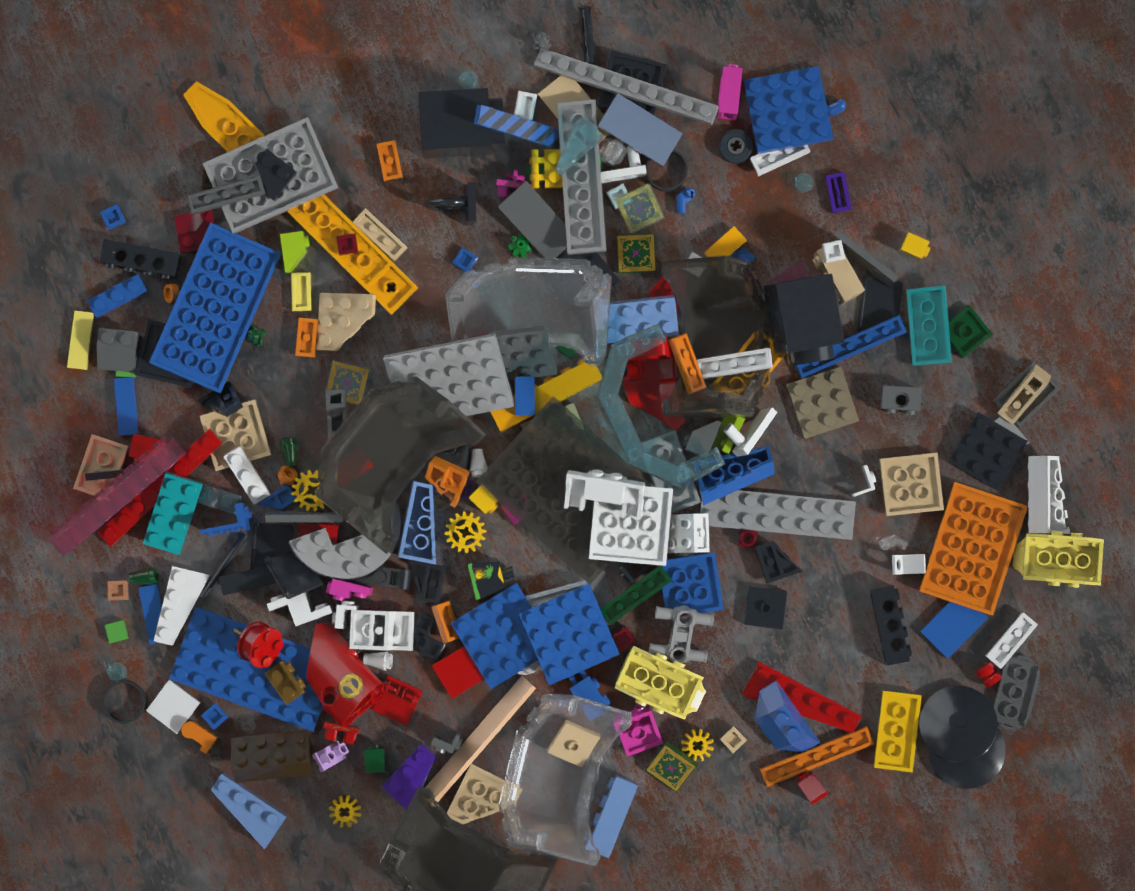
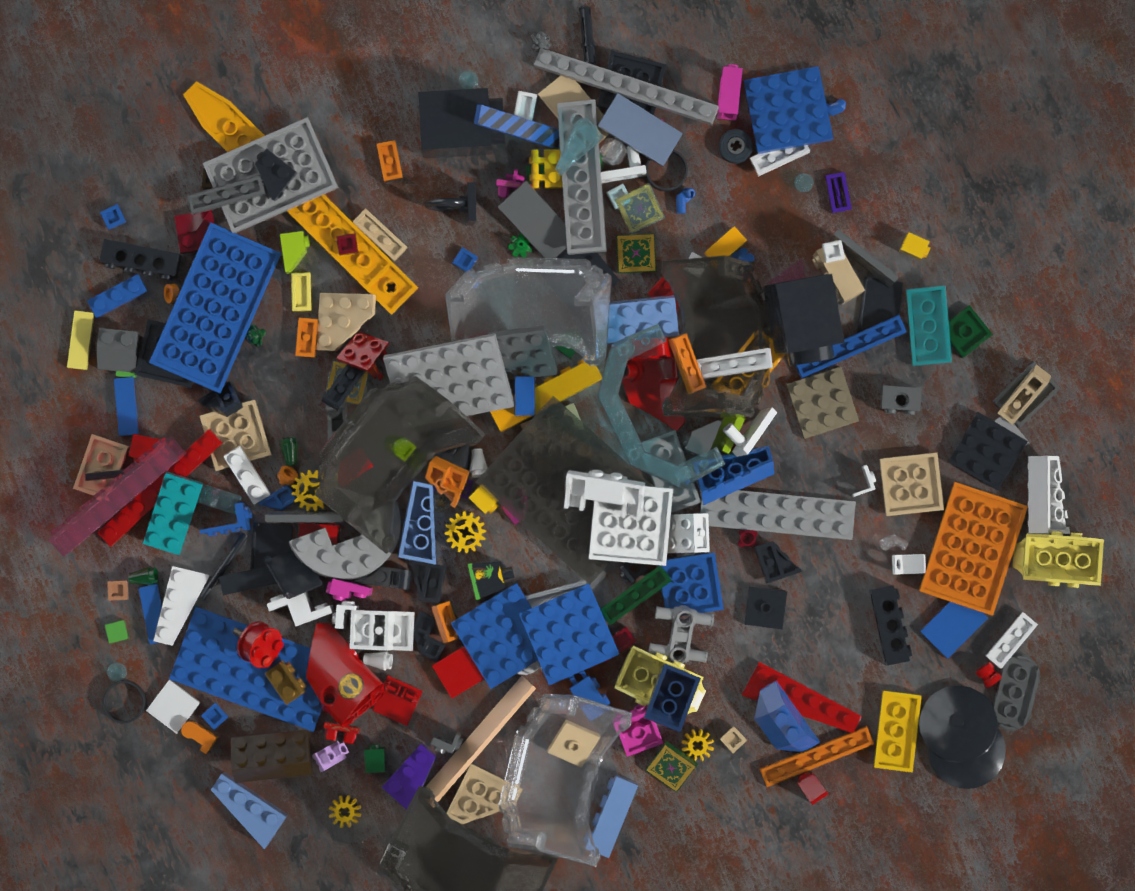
(342, 386): none -> black tile
(363, 352): none -> red plate
(403, 448): none -> clear neon green tile
(671, 697): none -> dark blue slope

